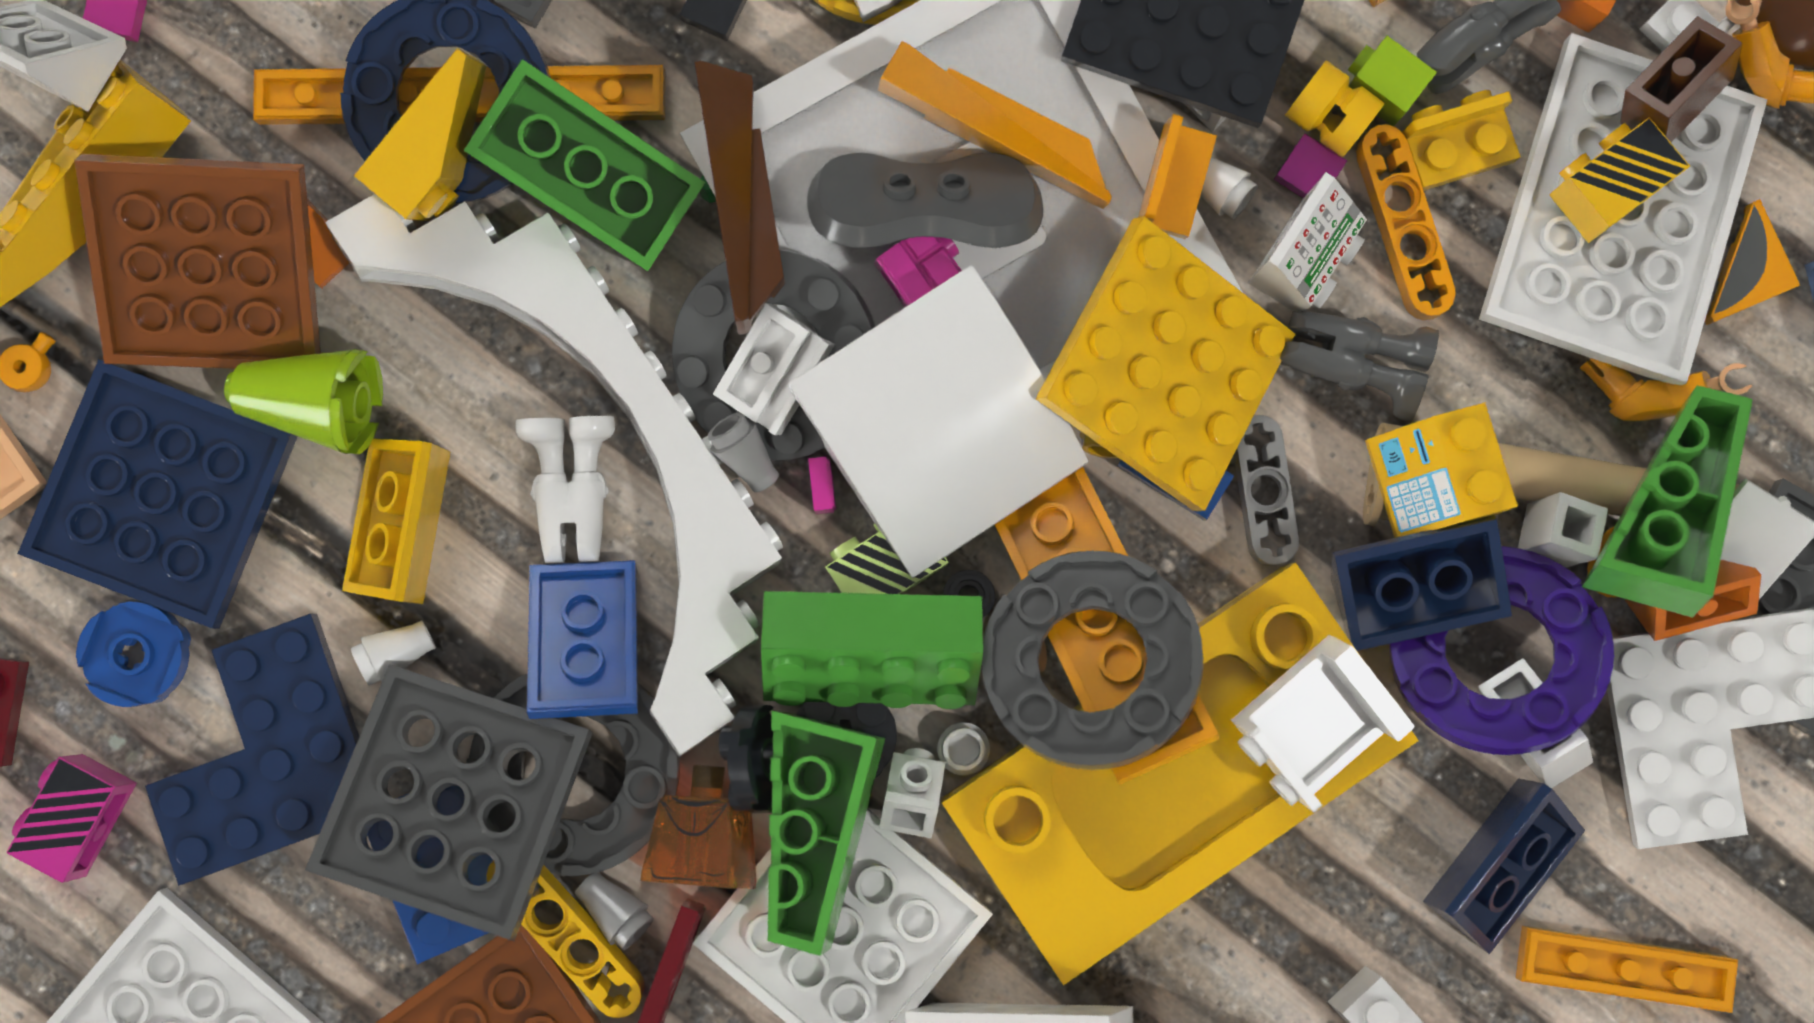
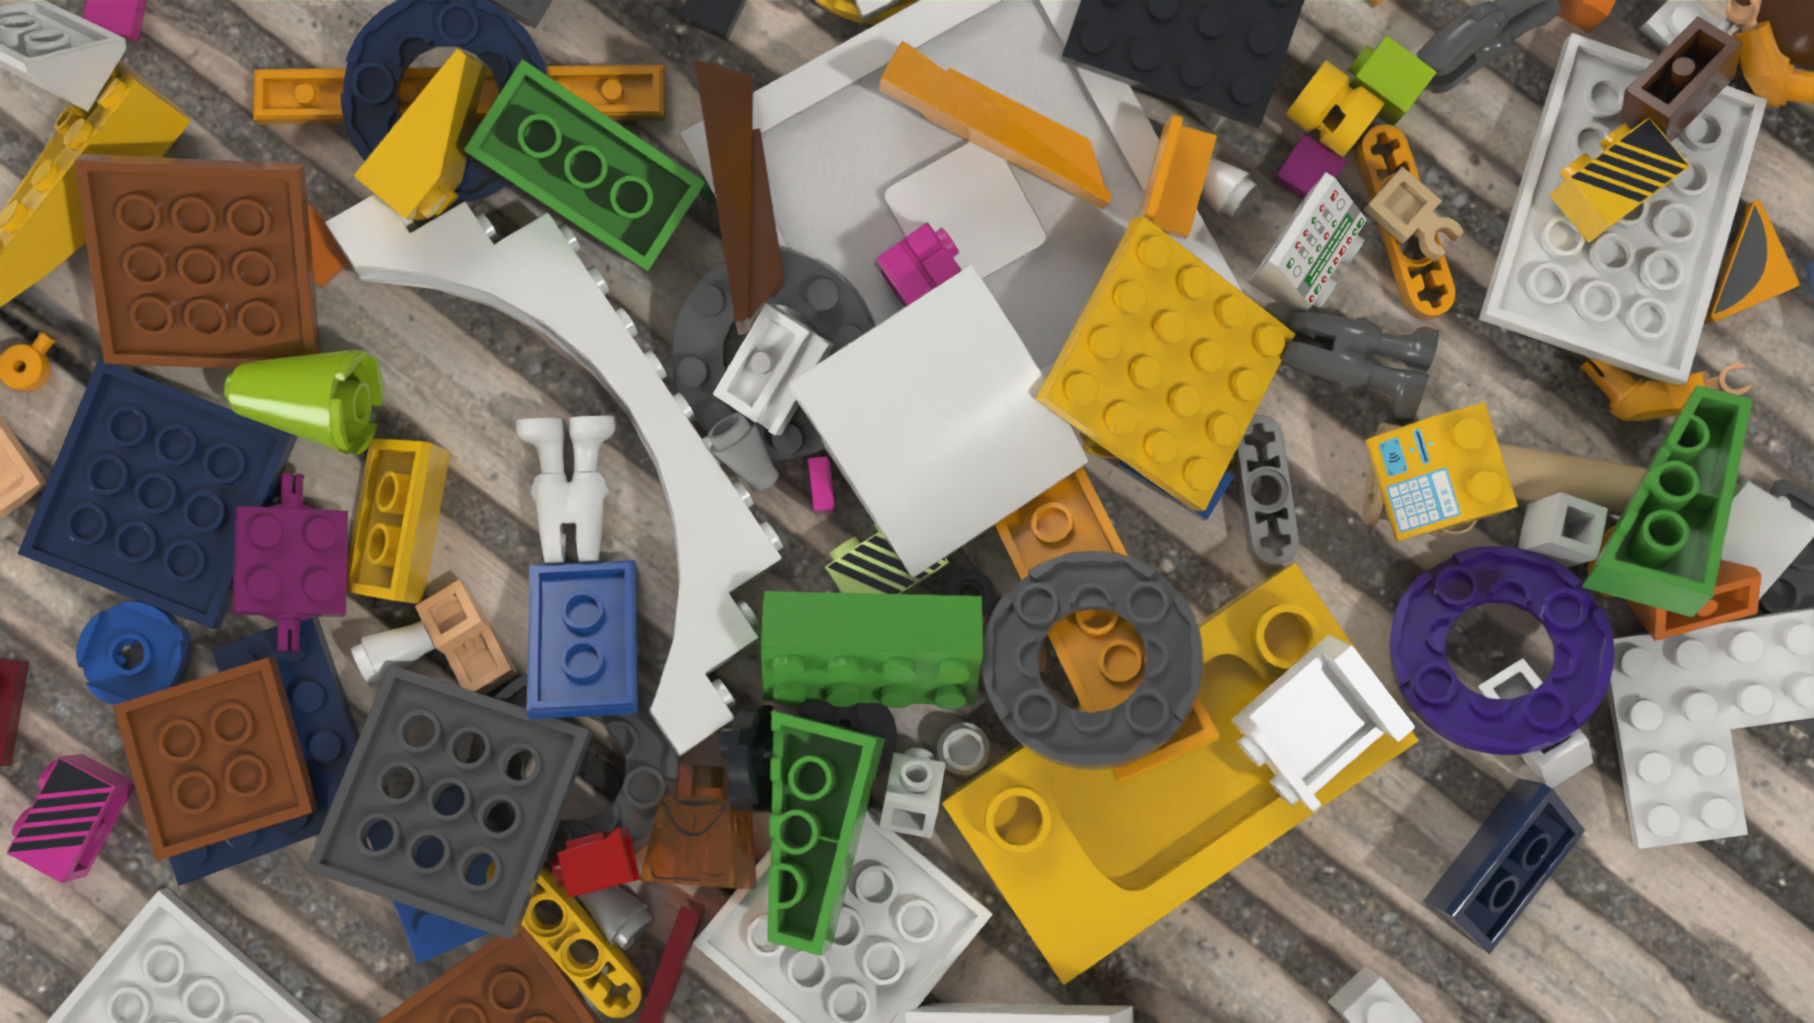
(215, 758): none -> dark orange plate
(290, 562): none -> magenta plate
(466, 638): none -> light nougat slope
(596, 863): none -> red window
(881, 200): dark grey plate -> none
(1407, 209): none -> tan plate
(1421, 583): dark blue slope -> none
(1461, 139): yellow bracket -> none
(1626, 969): light orange tile -> none

